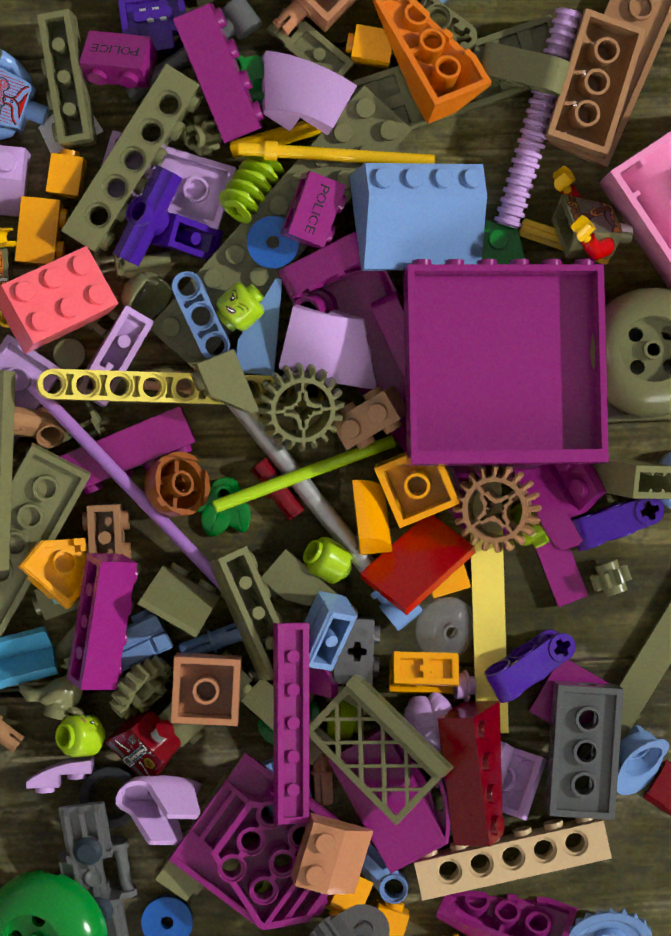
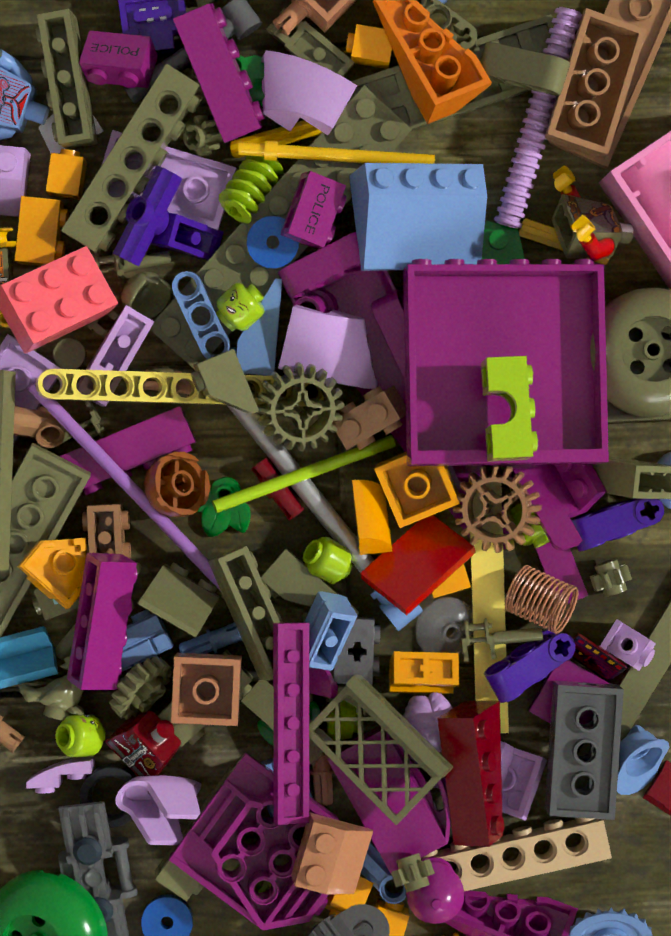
(412, 872): none -> olive gear
(441, 898): none -> magenta hat
(466, 686): lavender plate -> none
(500, 637): none -> olive piece
(510, 380): none -> lime arch
(553, 617): none -> nougat piece
(596, 658): none -> piece
(617, 638): none -> lavender brick

